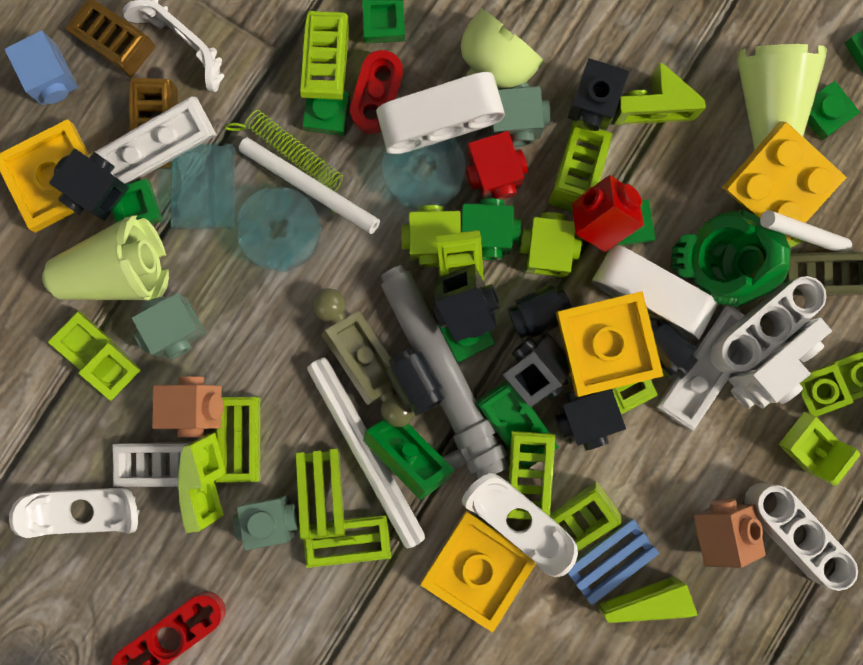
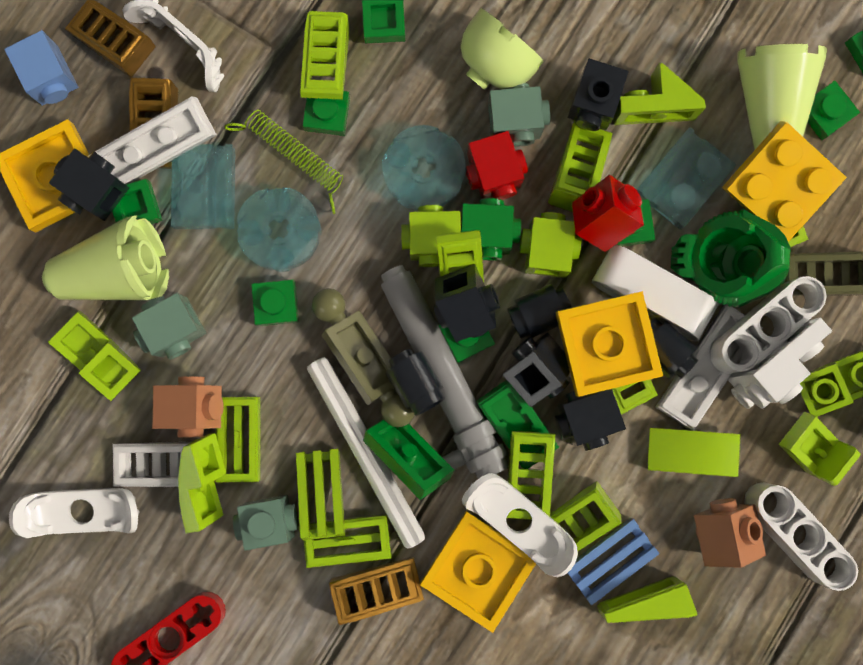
(275, 303): none -> green plate
(309, 185): white piece -> none
(347, 615): none -> pearl gold slope
(371, 92): red plate -> none
(440, 113): white beam -> none
(685, 178): none -> clear light blue plate
(694, 452): none -> lime slope
(805, 232): white bar -> none

